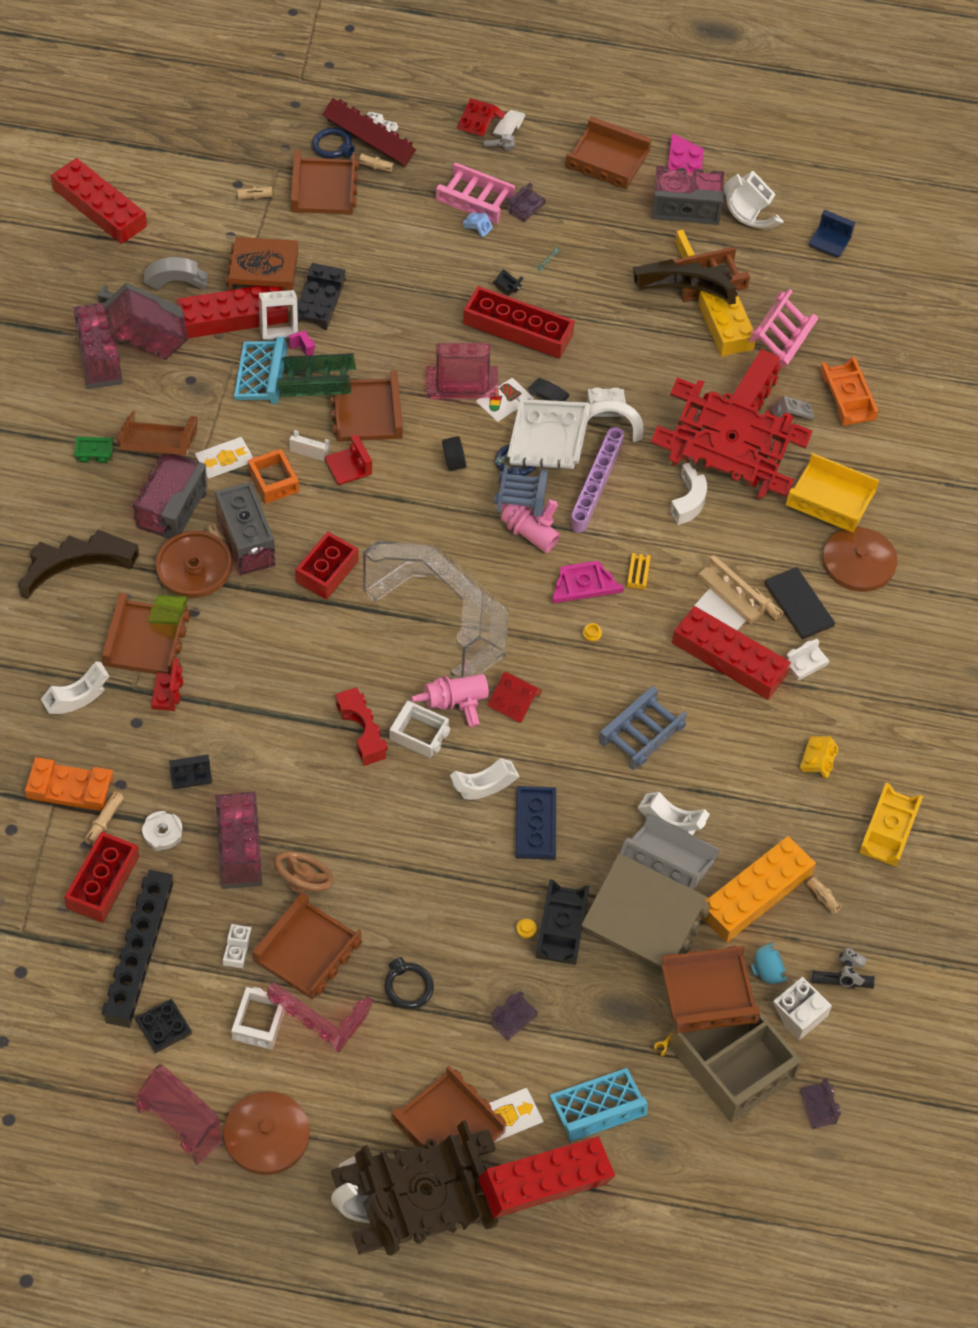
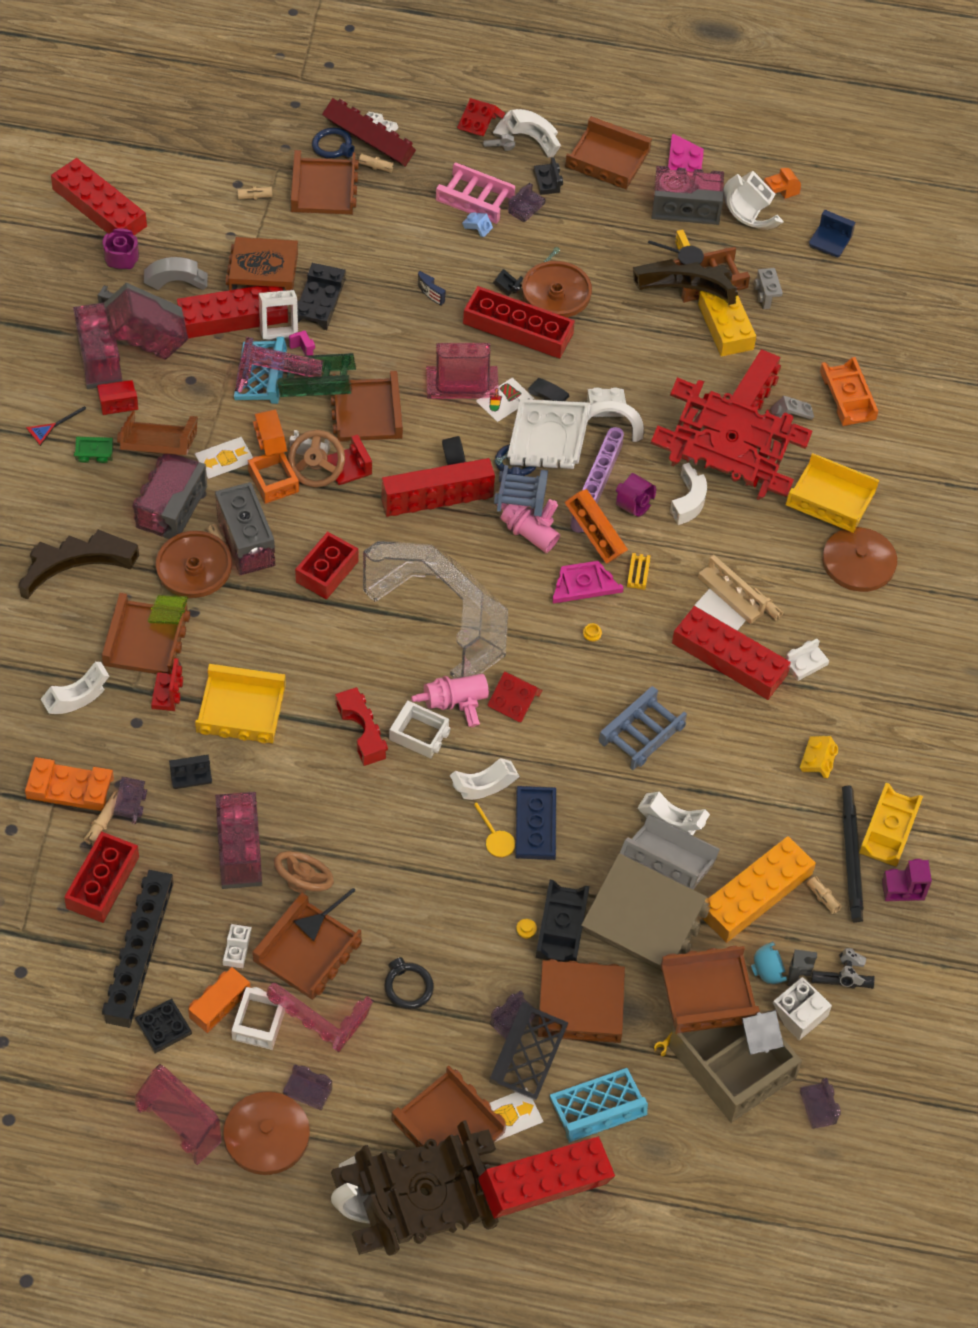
(42, 431): none -> piece
(117, 397): none -> red bracket
(120, 249): none -> magenta brick
(129, 798): none -> bracket
(166, 821): white plate -> none
(218, 999): none -> orange brick
(241, 703): none -> yellow panel
(269, 432): none -> orange brick
(274, 360): none -> clear pink bracket
(308, 1087): none -> bracket
(312, 924): none -> black piece
(316, 458): none -> medium nougat piece
(432, 291): none -> dark blue slope
(437, 487): none -> red brick
(498, 842): none -> yellow piece
(512, 1042): none -> black fence
(536, 126): none -> white arch
(548, 177): none -> black bracket
(557, 288): none -> dark orange dish
(585, 997): none -> dark orange panel
(596, 526): none -> orange brick
(635, 495): none -> magenta brick
(686, 255): none -> black piece
(762, 1032): none -> piece
(767, 286): none -> light grey bracket
(784, 182): none -> orange brick
(798, 334): bright pink fence -> none
(799, 603): black tile -> none
(801, 964): none -> dark grey hinge
(852, 854): none -> black piece
(907, 884): none -> magenta brick

